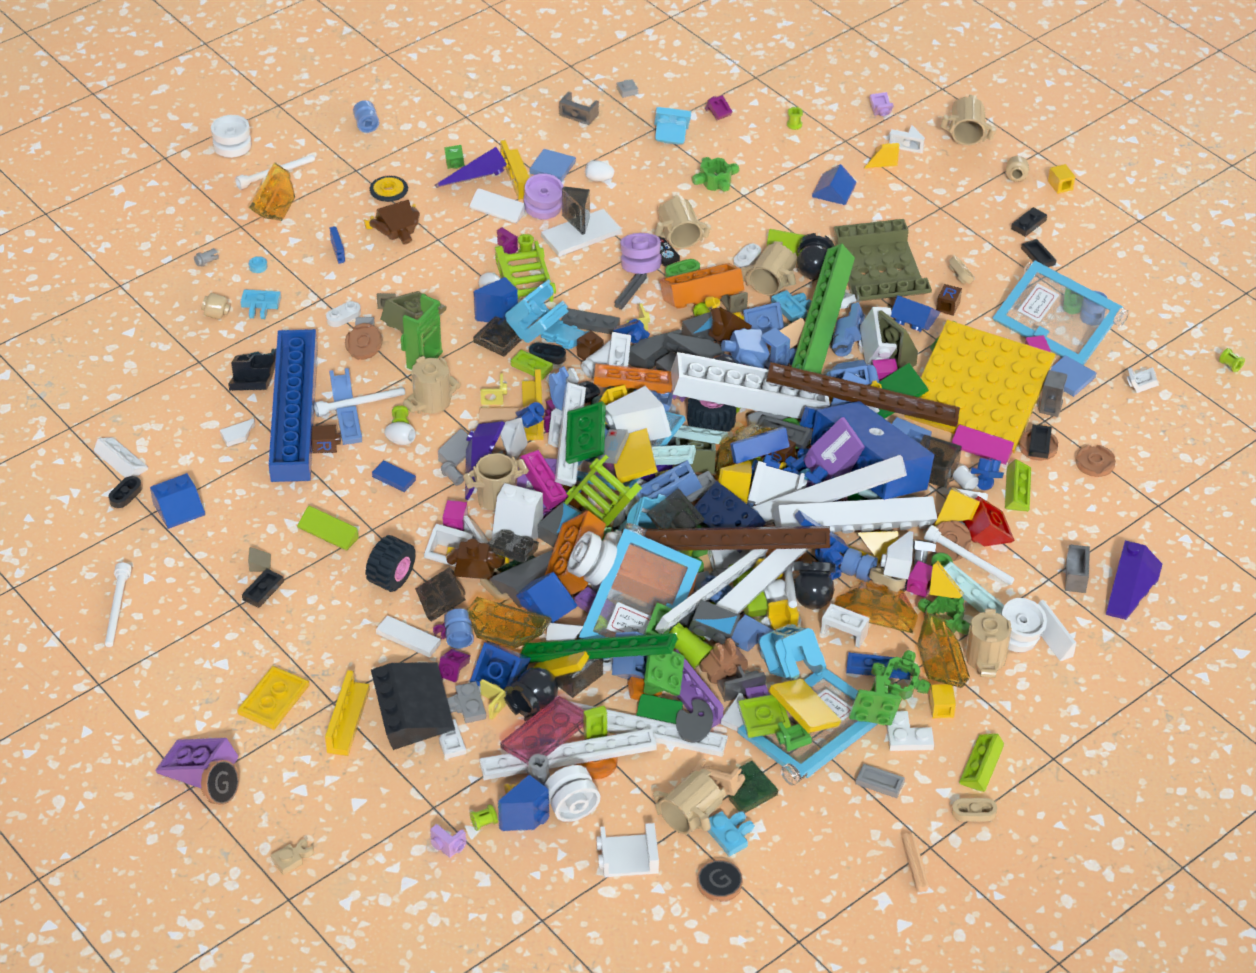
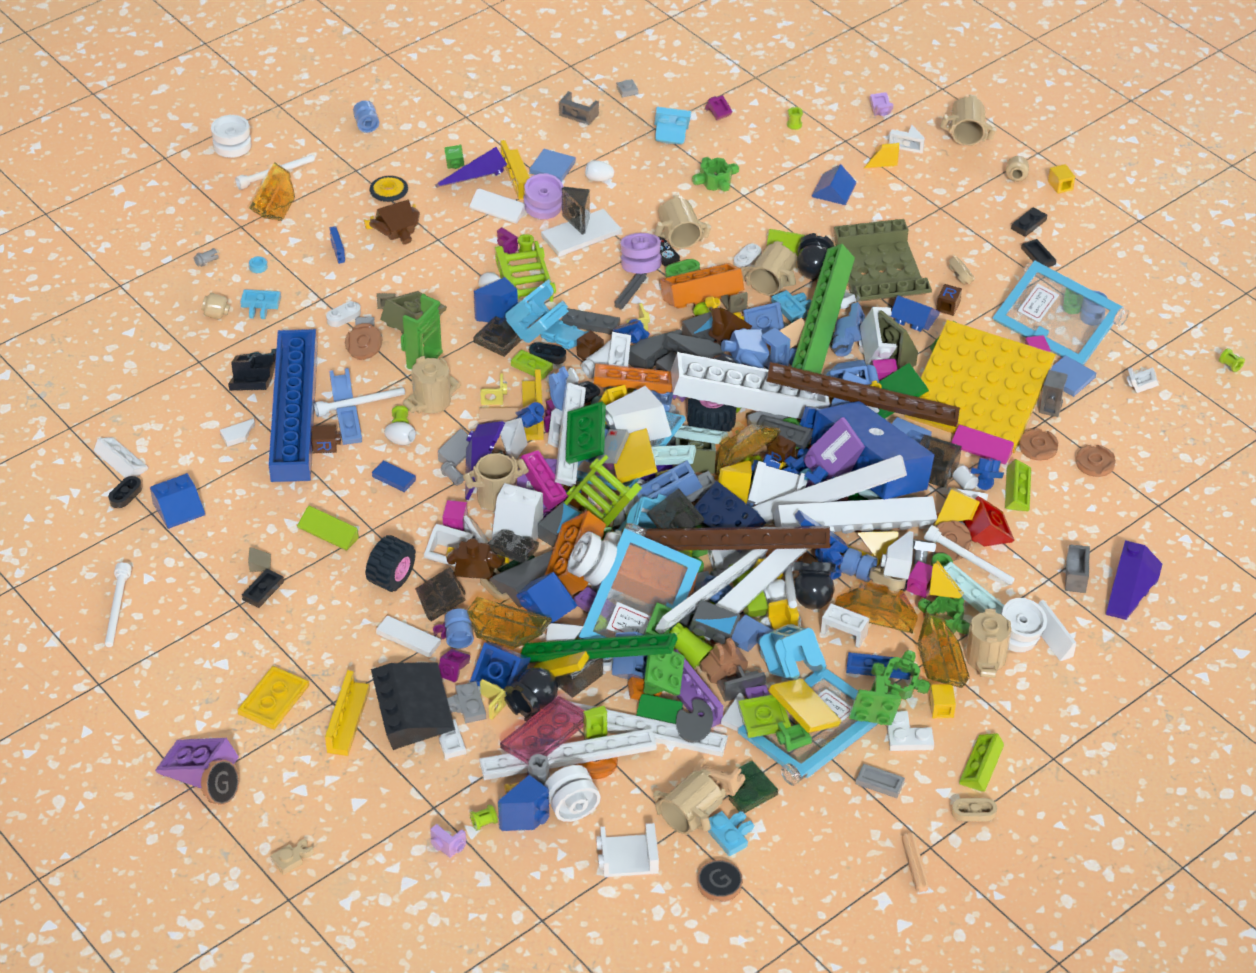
(759, 445): tile -> none
(1040, 441): black tile -> none

